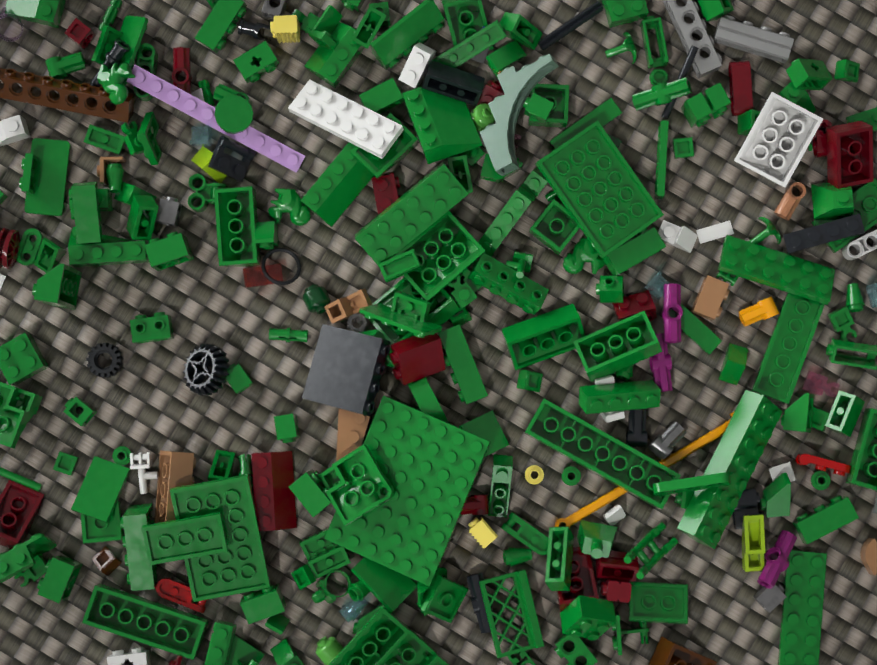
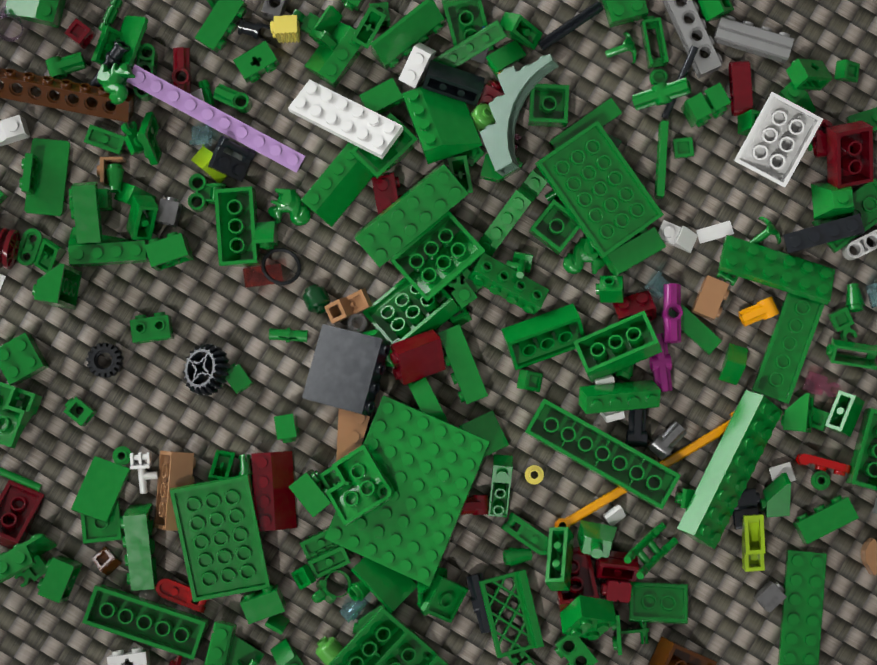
(65, 463): green tile -> none
(184, 538): green plate -> none
(233, 114): green tile -> none
(399, 265): green tile -> none
(407, 314): green bracket -> none
(482, 532): light yellow brick -> none
(538, 108): green brick -> none
(566, 471): green plate -> none
(691, 484): green beam -> none
(777, 559): magenta piece -> none
(789, 201): nougat piece -> none

